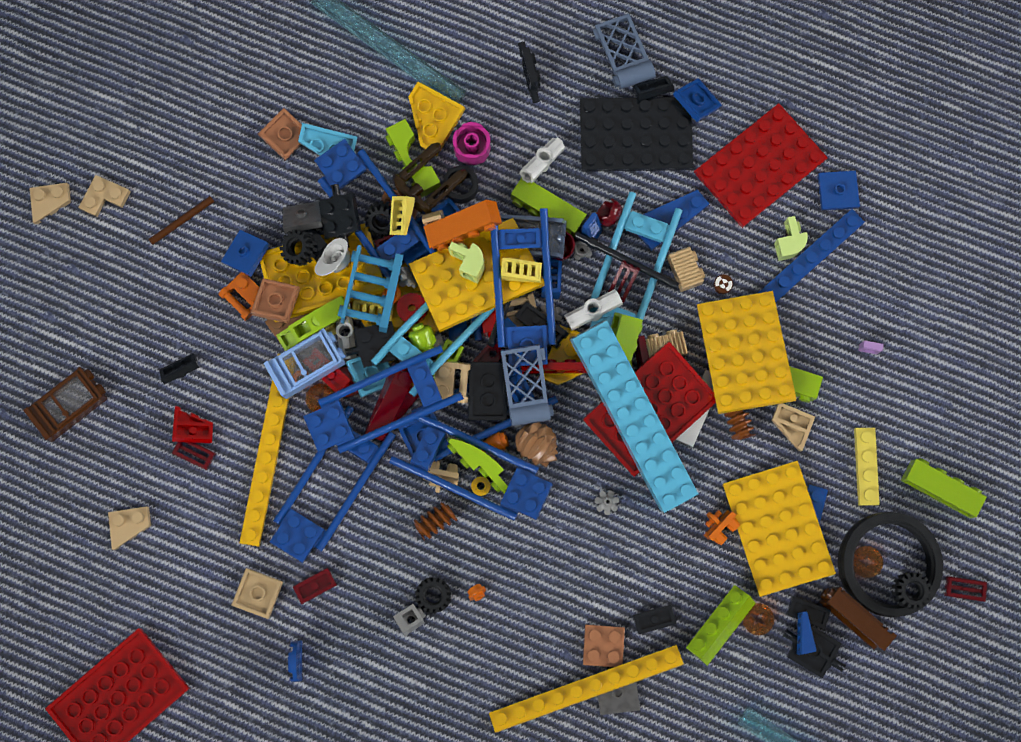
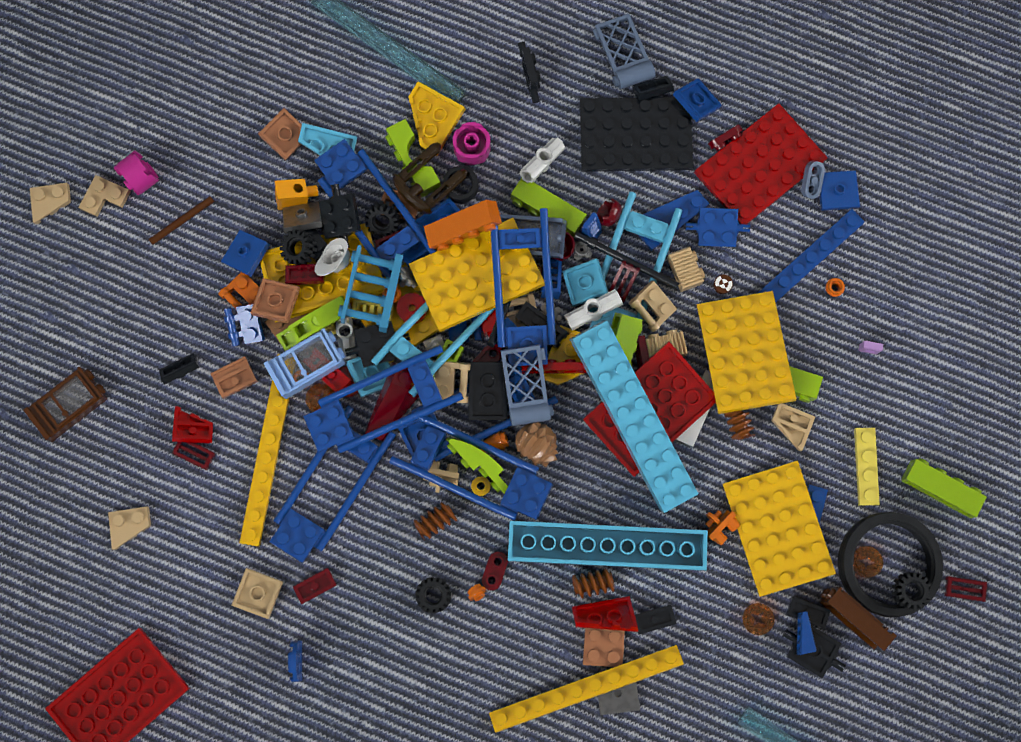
(137, 173): none -> dark pink brick
(234, 377): none -> nougat plate
(250, 325): none -> plate
(293, 192): none -> light orange torso
(302, 275): none -> dark red plate
(399, 204): light yellow slope -> none
(402, 619): light grey brick -> none
(422, 337): lime head -> none
(432, 217): tan slope -> none
(473, 260): yellowish green brick -> none
(495, 571): none -> dark red plate
(505, 275): light yellow slope -> none
(585, 282): none -> medium azure plate
(593, 583): none -> dark orange piece
(602, 502): light grey plant -> none
(607, 545): none -> medium azure brick
(607, 614): none -> red wing
(657, 302): none -> tan plate
(717, 227): none -> blue plate
(721, 625): lime brick -> none
(732, 134): none -> dark red plate
(793, 244): yellowish green brick -> none
(812, 179): none -> sand blue plate
(840, 285): none -> orange plate

